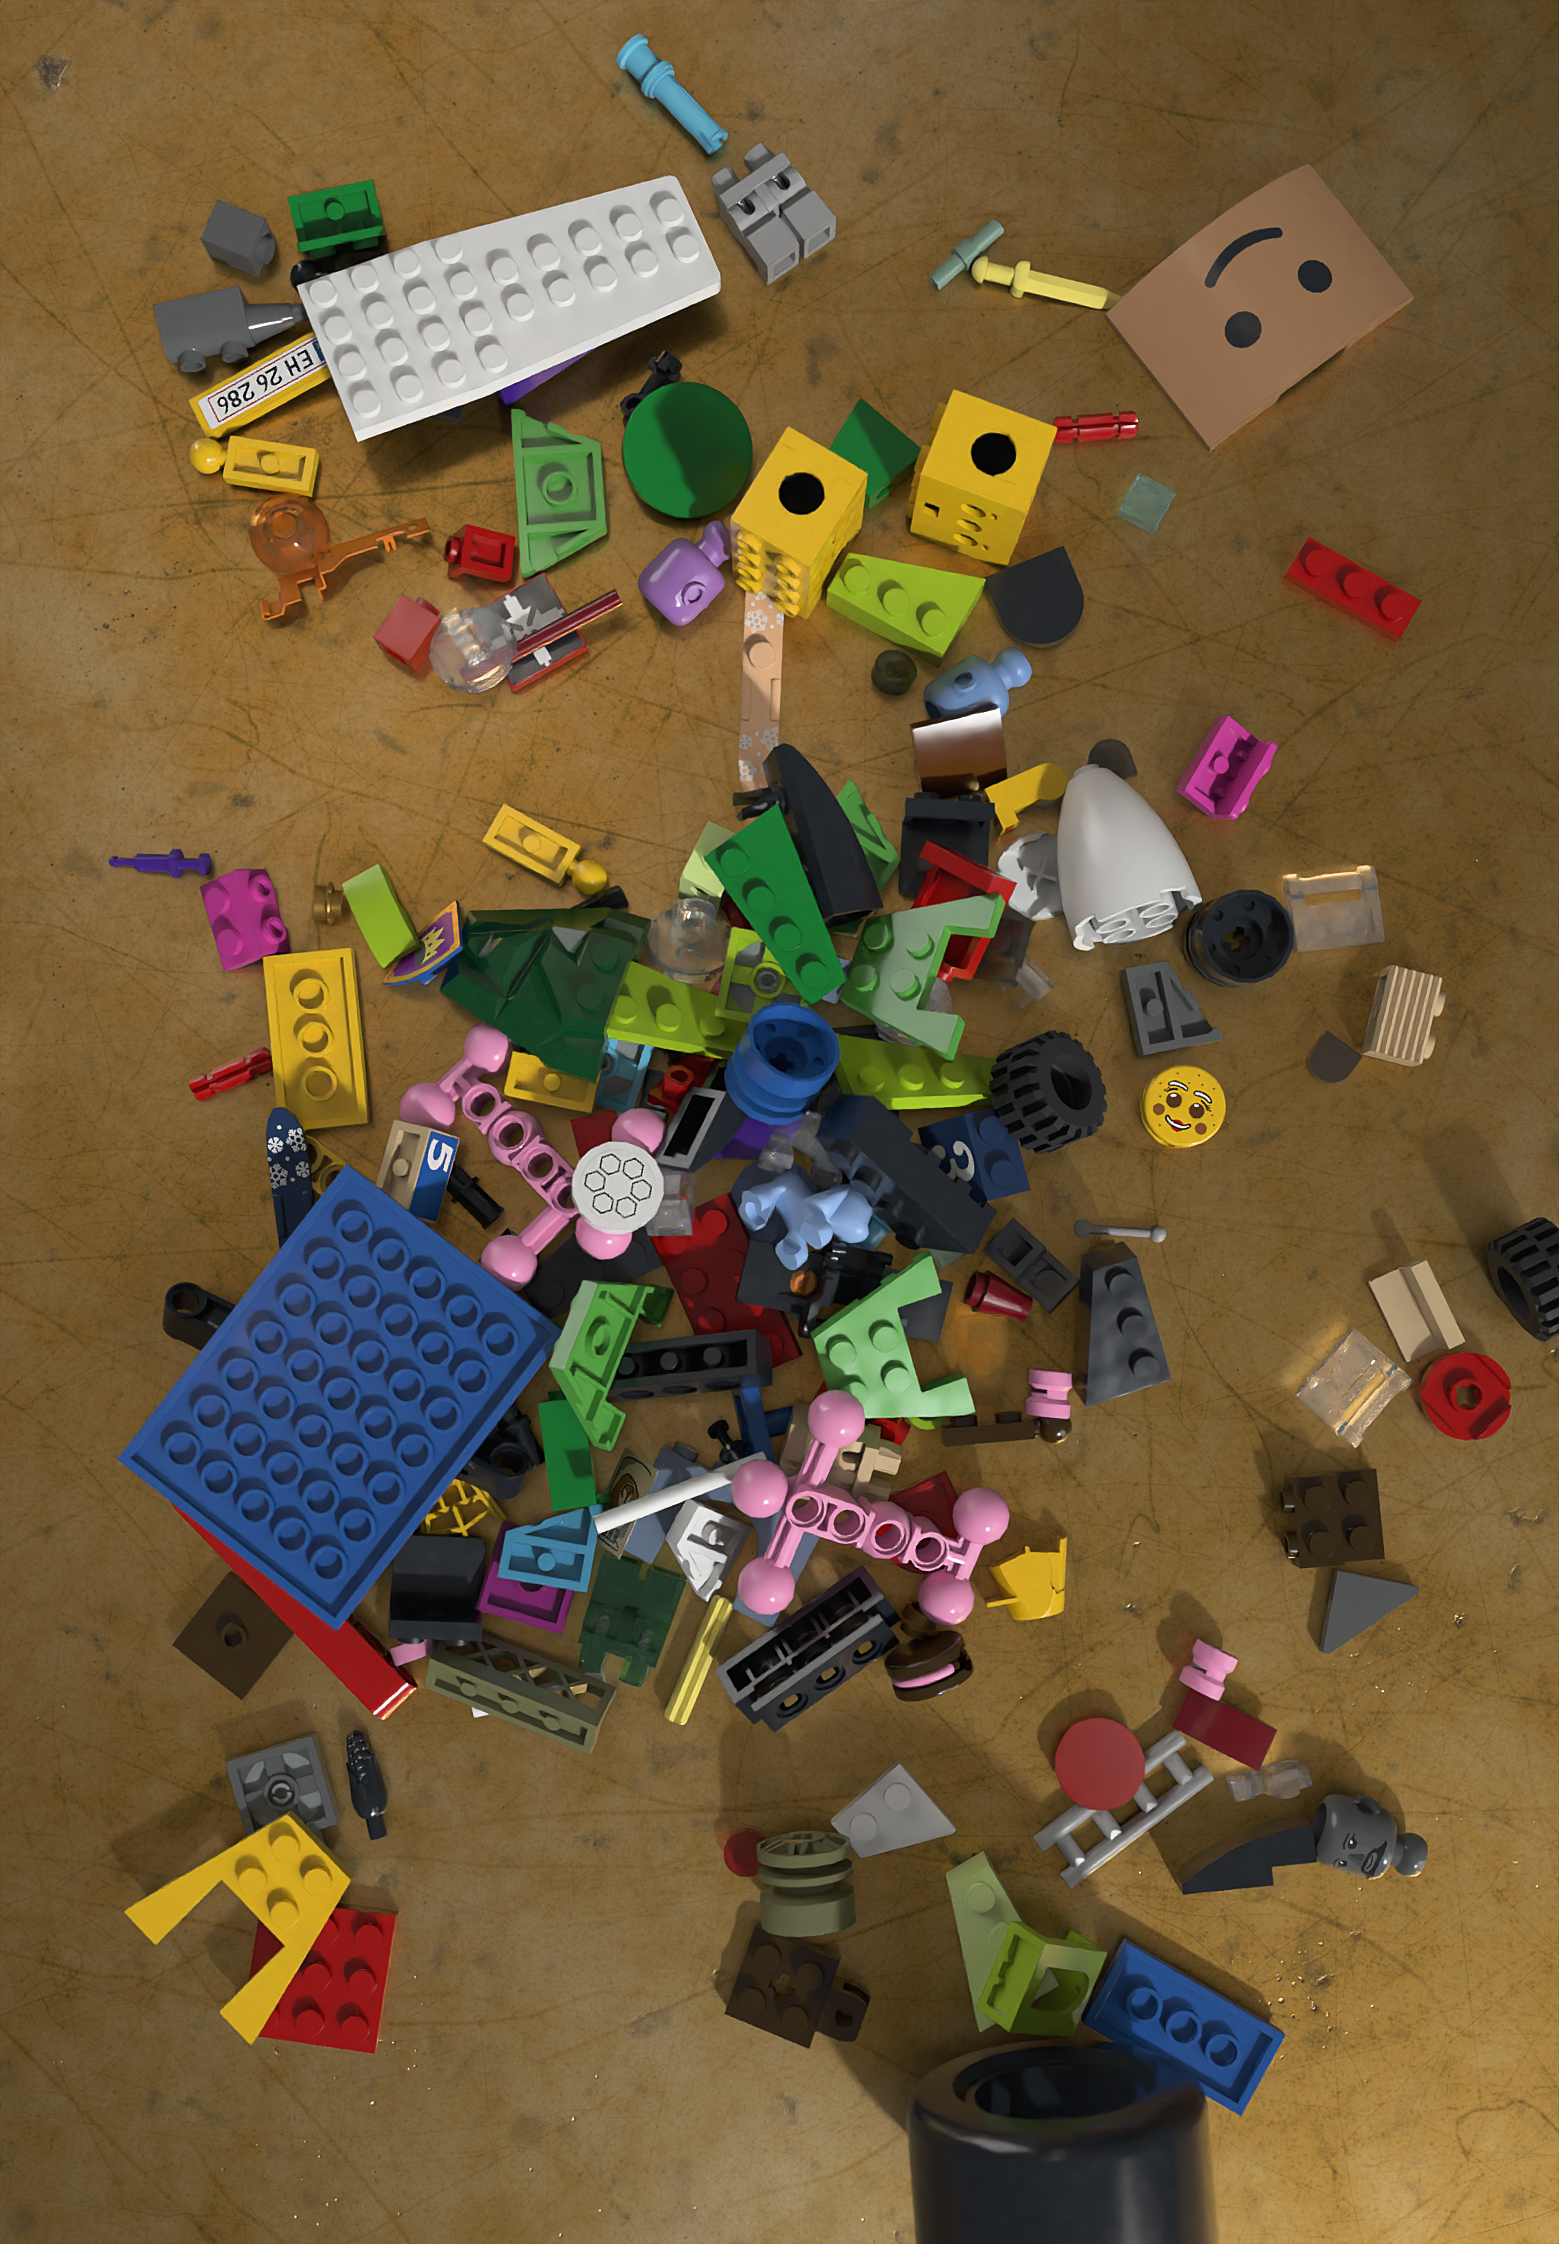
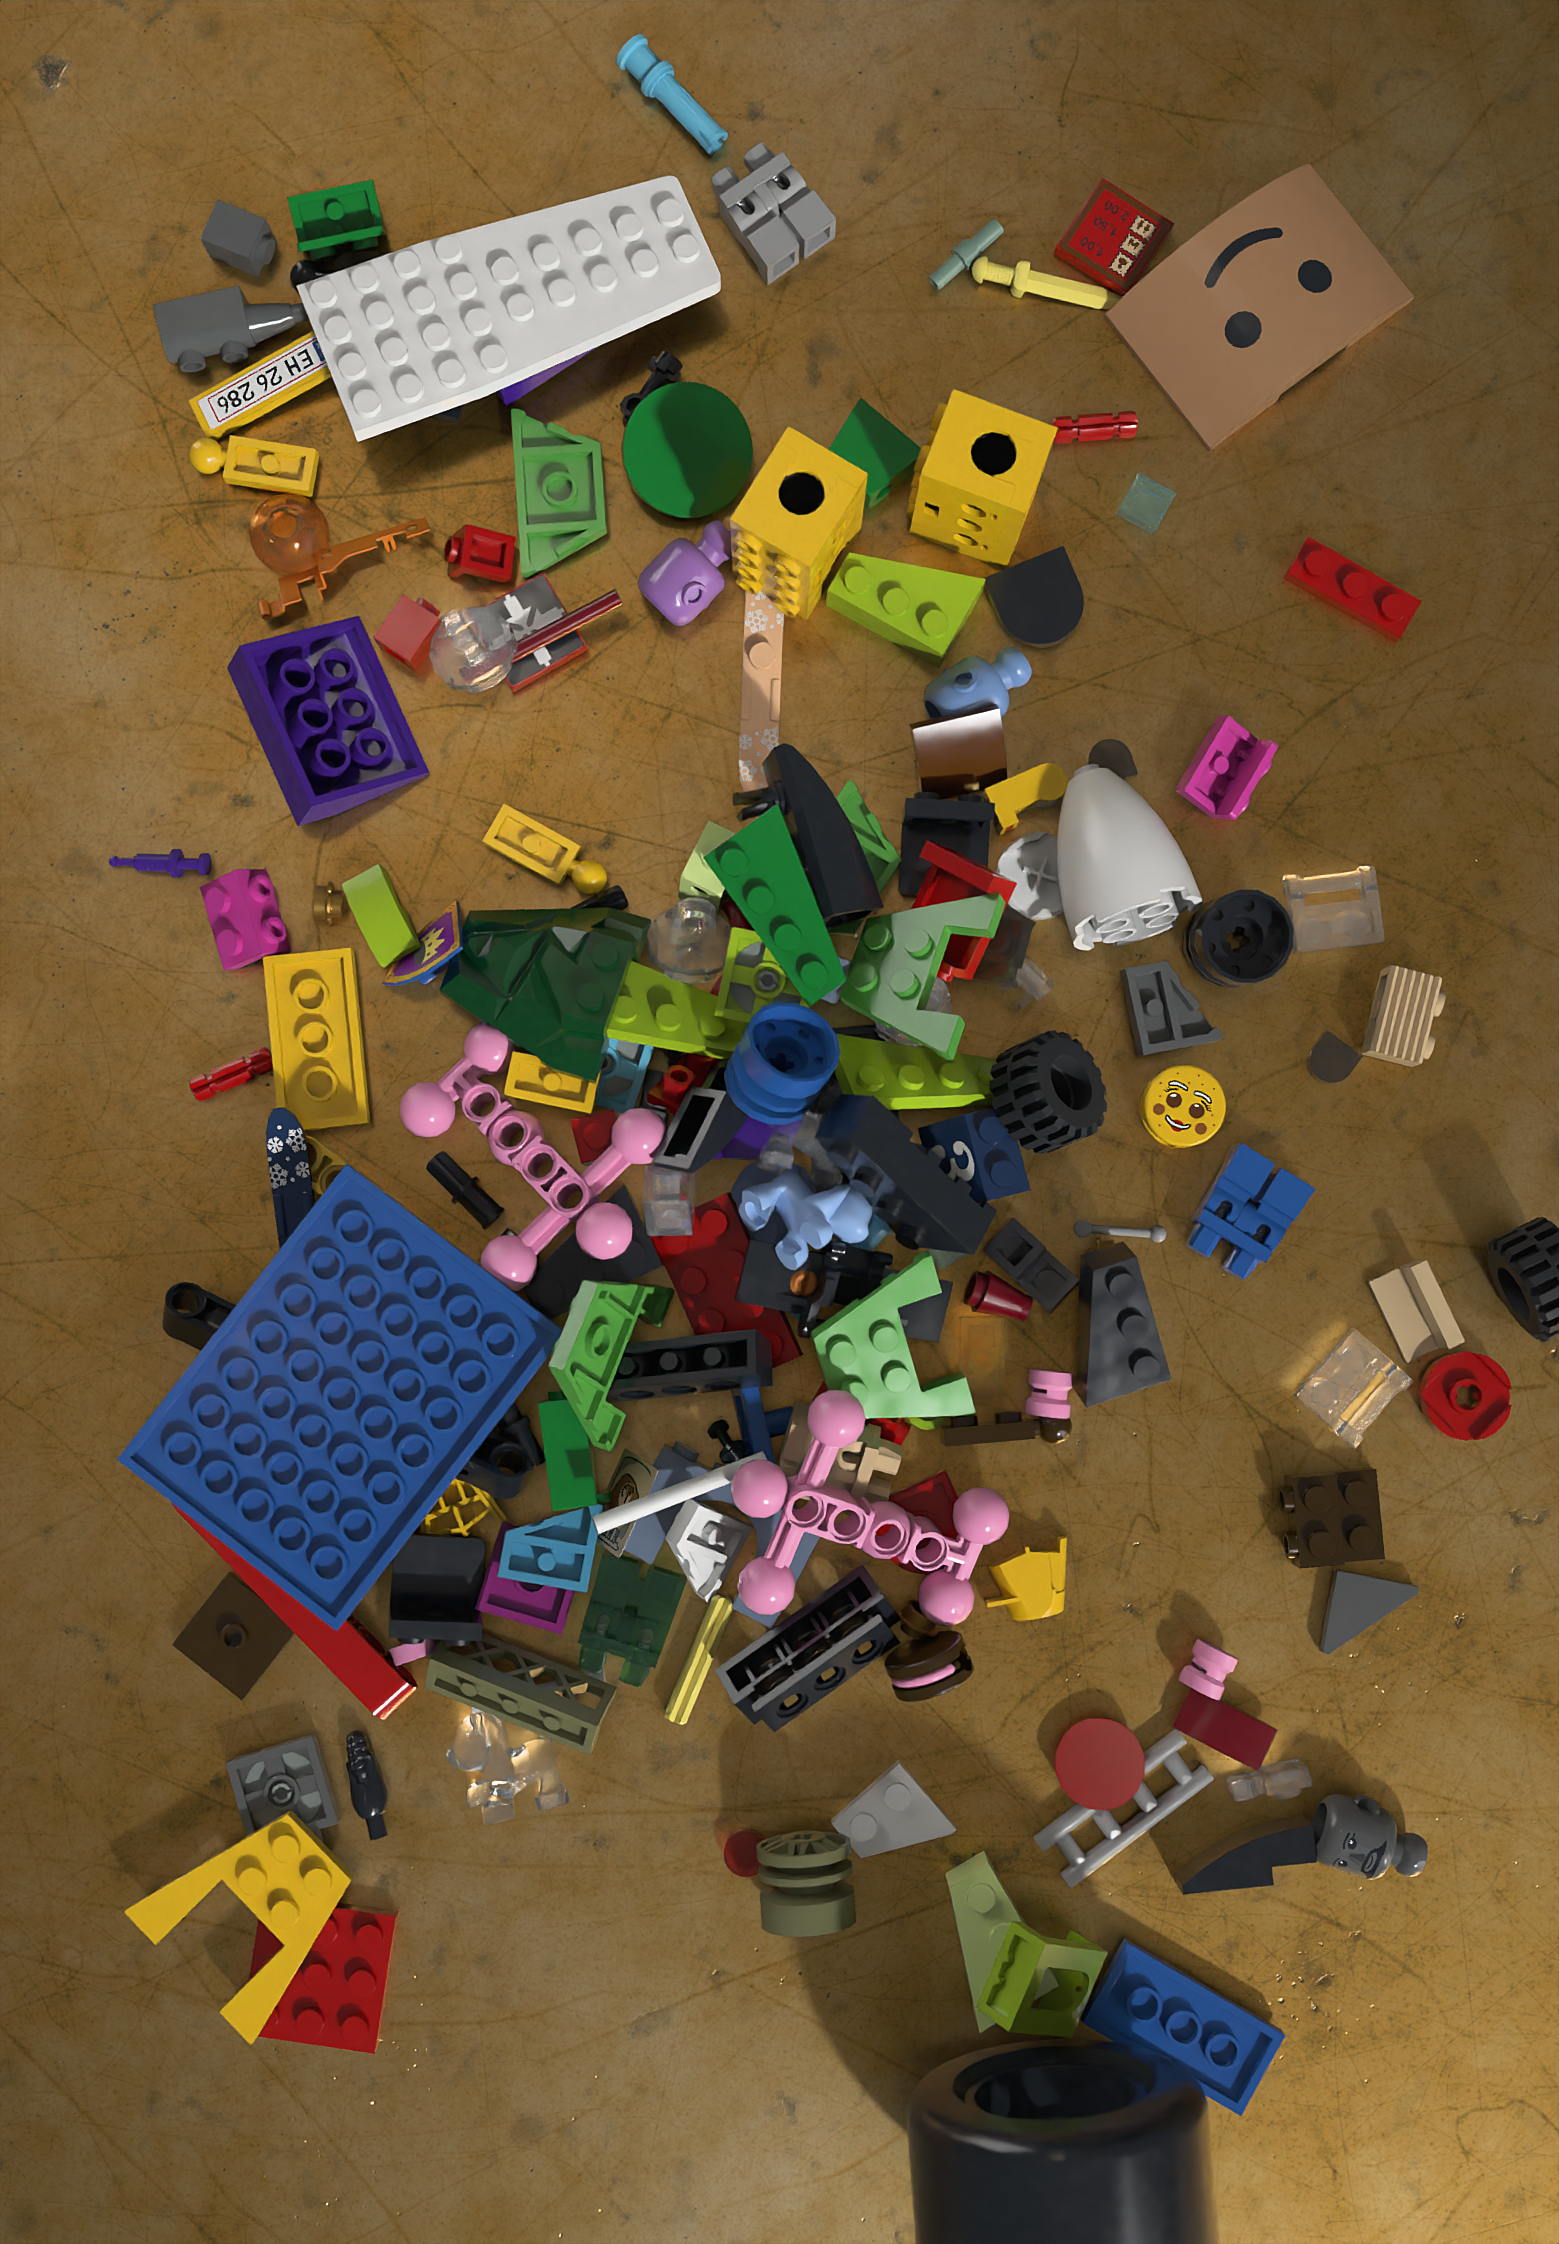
(326, 718): none -> dark purple slope
(417, 1168): panel -> none
(485, 1747): none -> clear animal
(617, 1187): white tile -> none
(817, 1993): dark brown plate -> none
(893, 672): clear smoke tile -> none
(1113, 238): none -> tile
(1278, 1202): none -> blue hips

